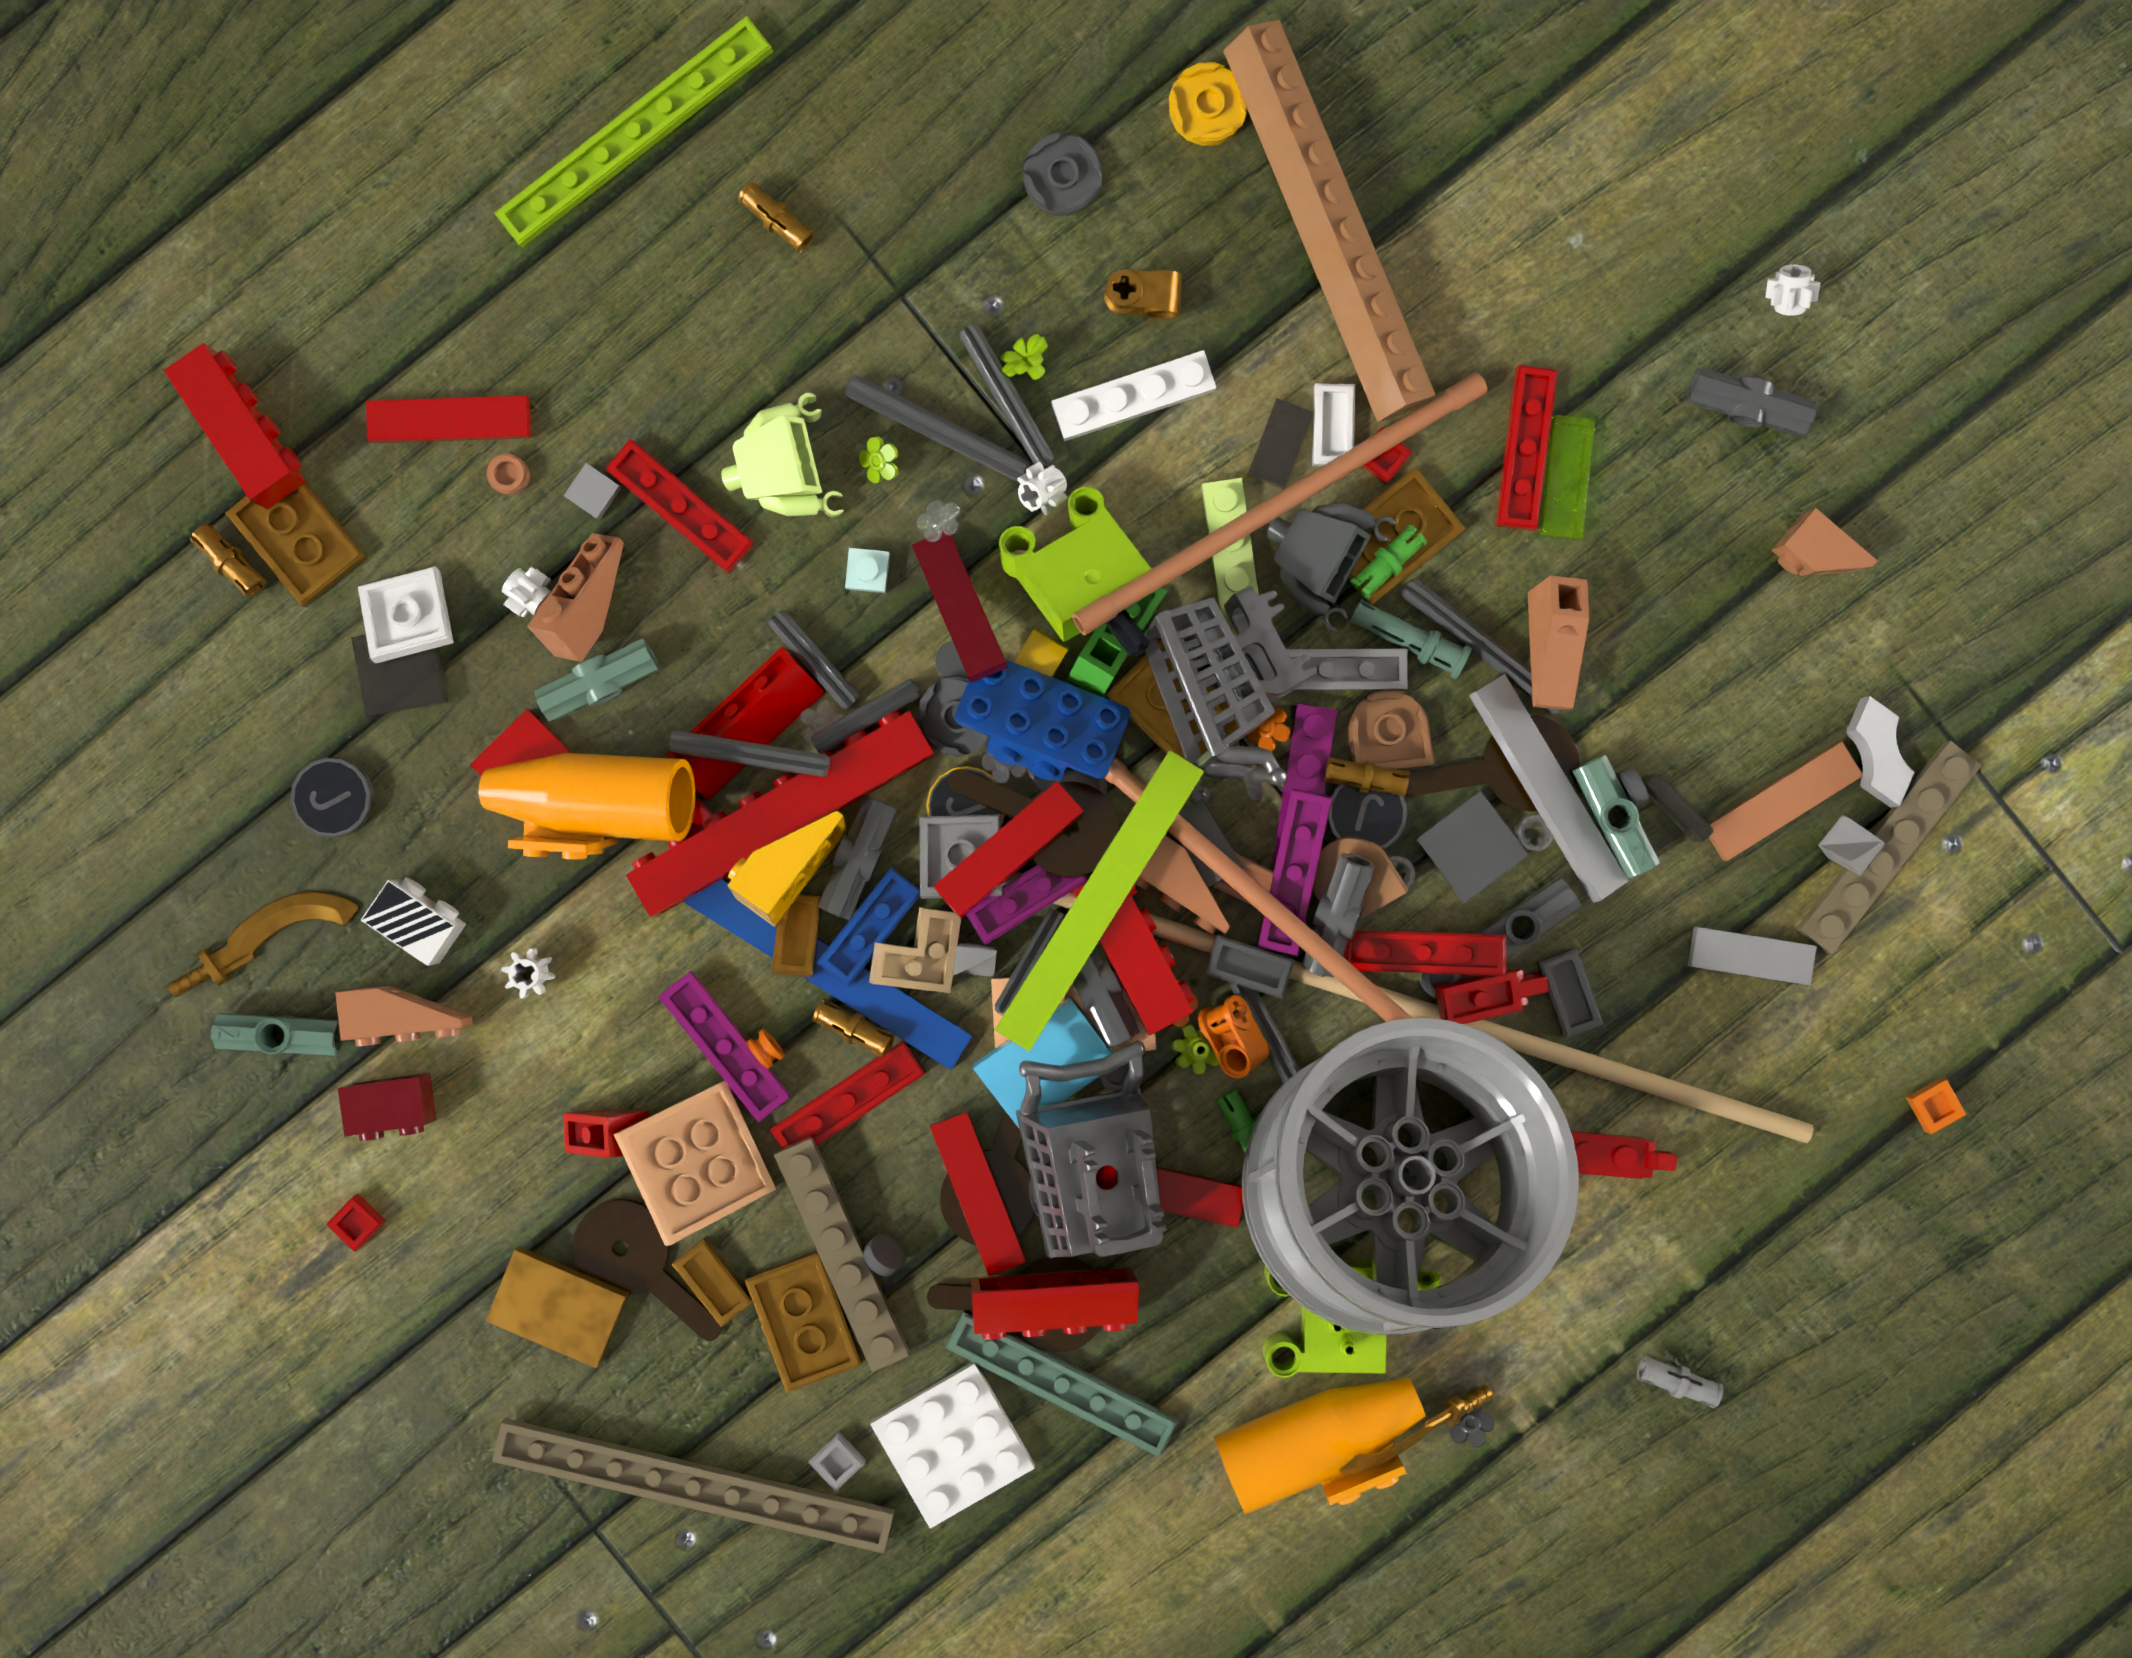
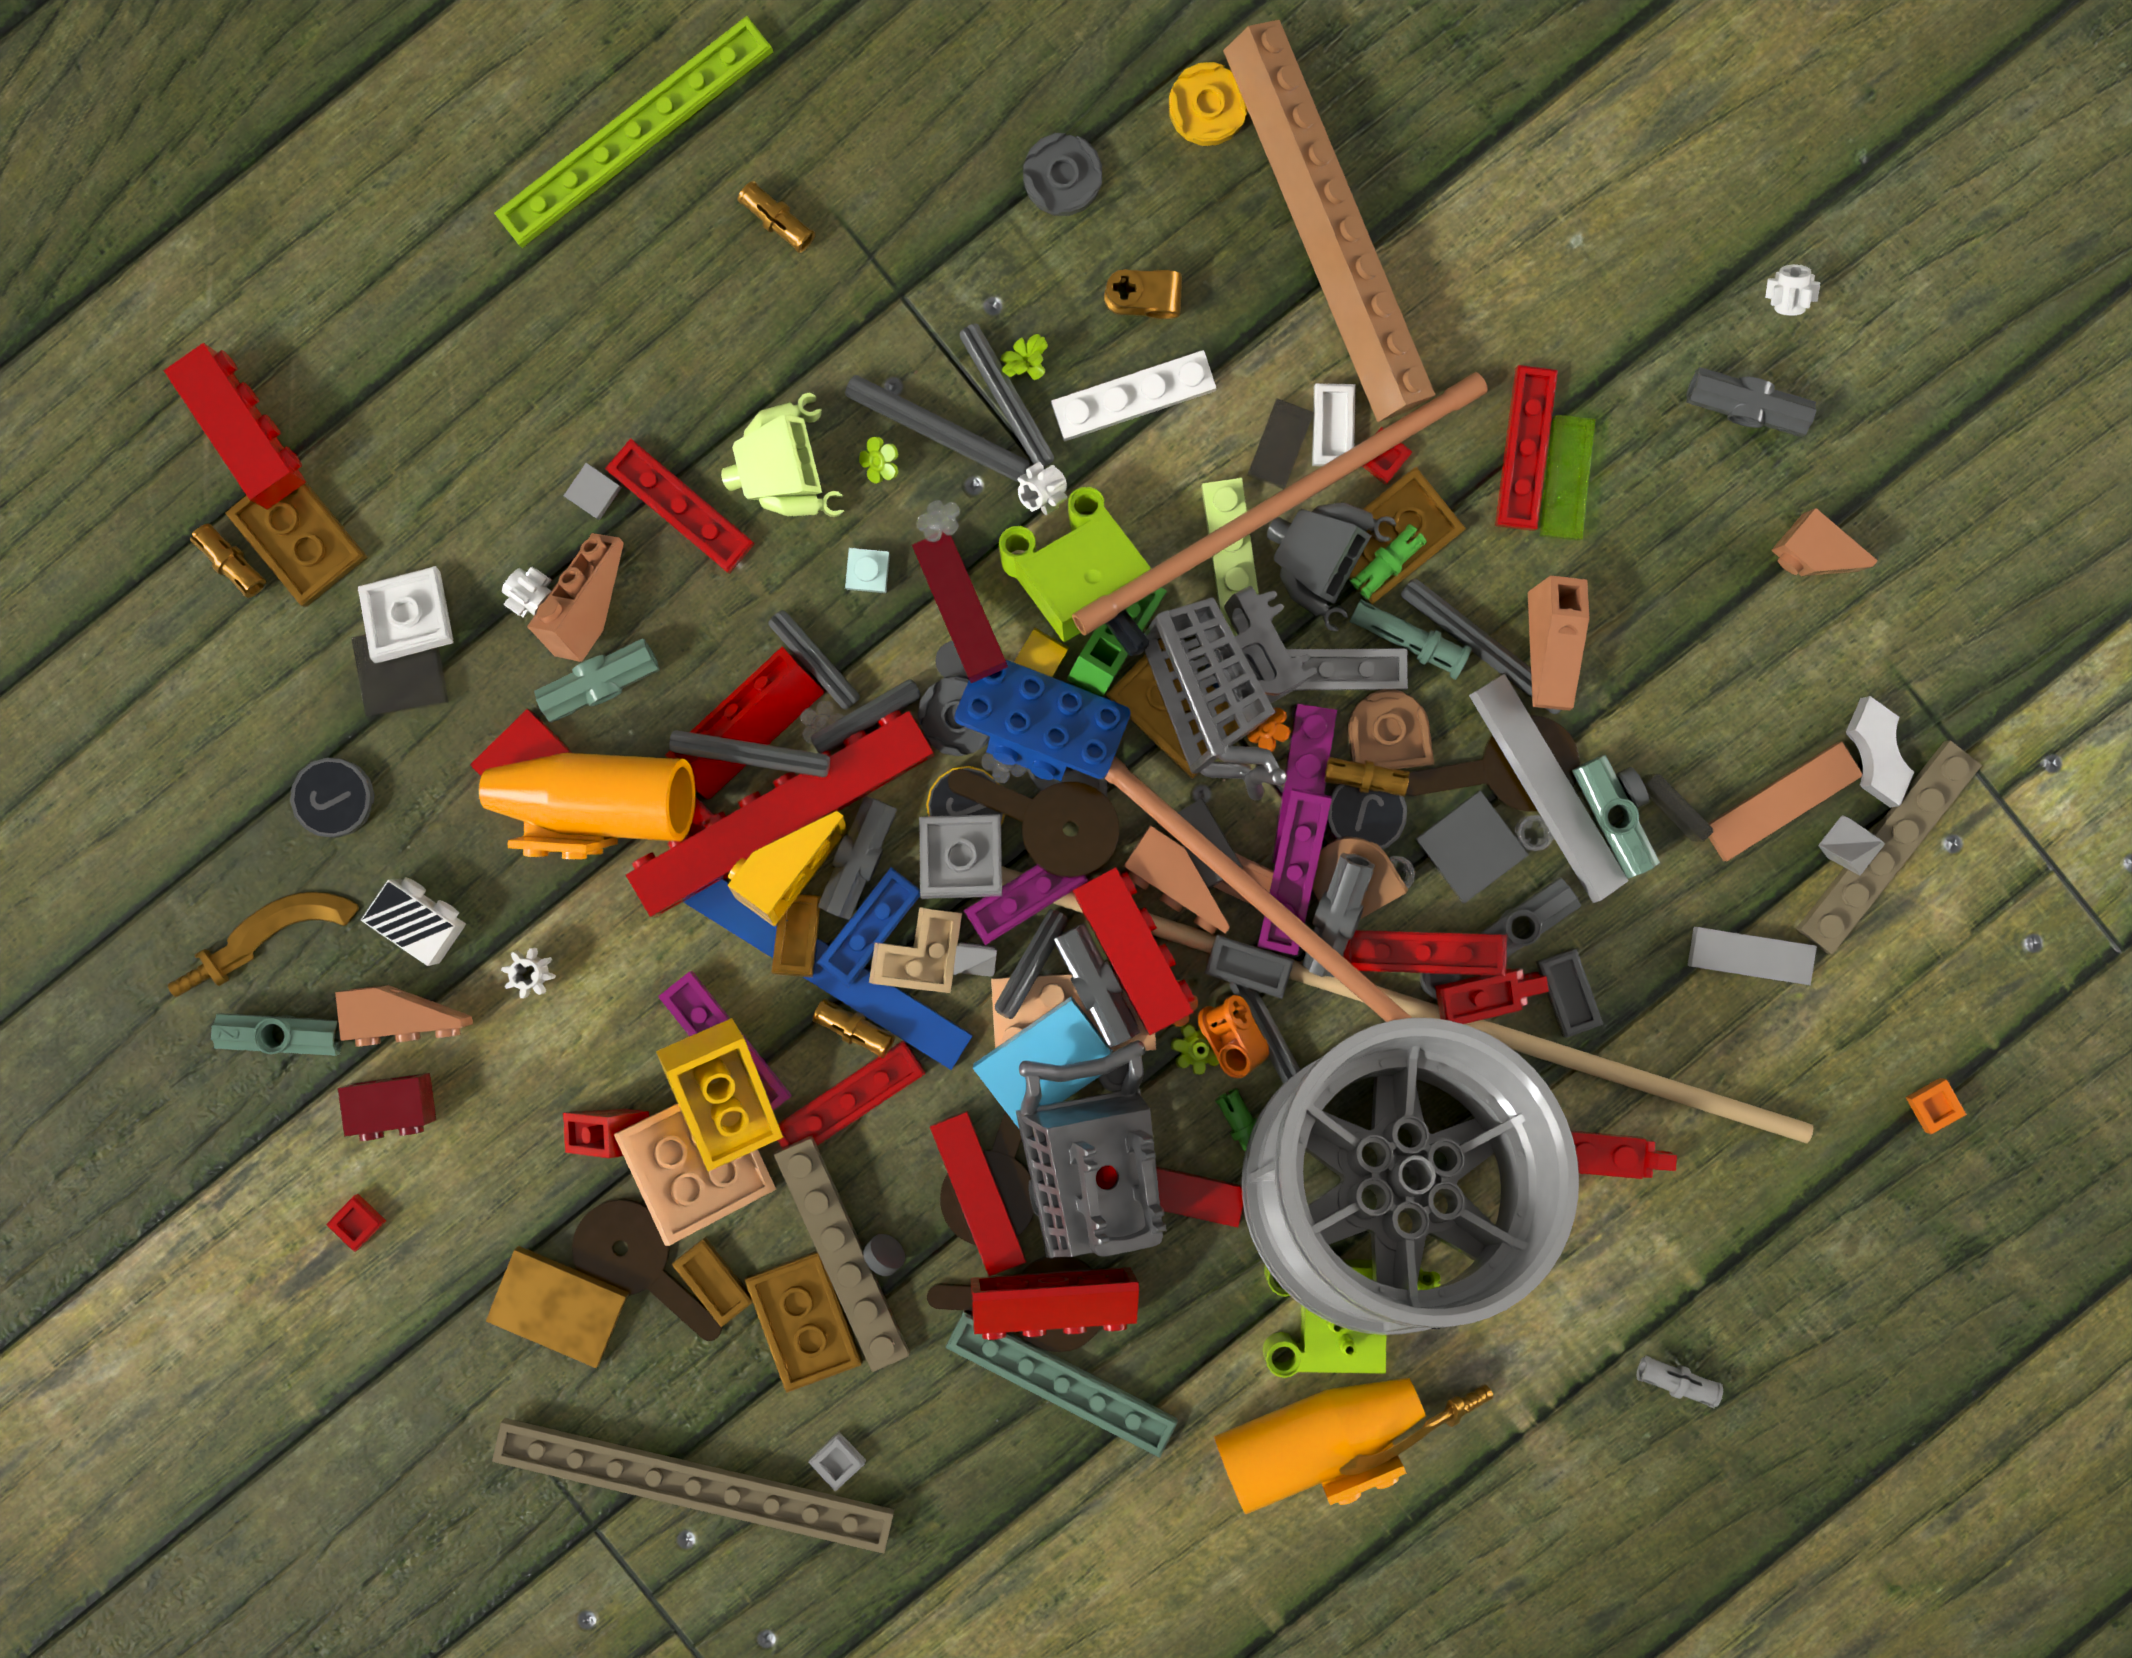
(448, 419): red tile -> none
(508, 474): nougat tile -> none
(720, 1094): none -> yellow slope
(765, 1049): orange bush -> none
(952, 1444): white plate -> none
(1008, 850): red tile -> none
(1099, 901): lime tile -> none
(1472, 1426): dark grey plant -> none

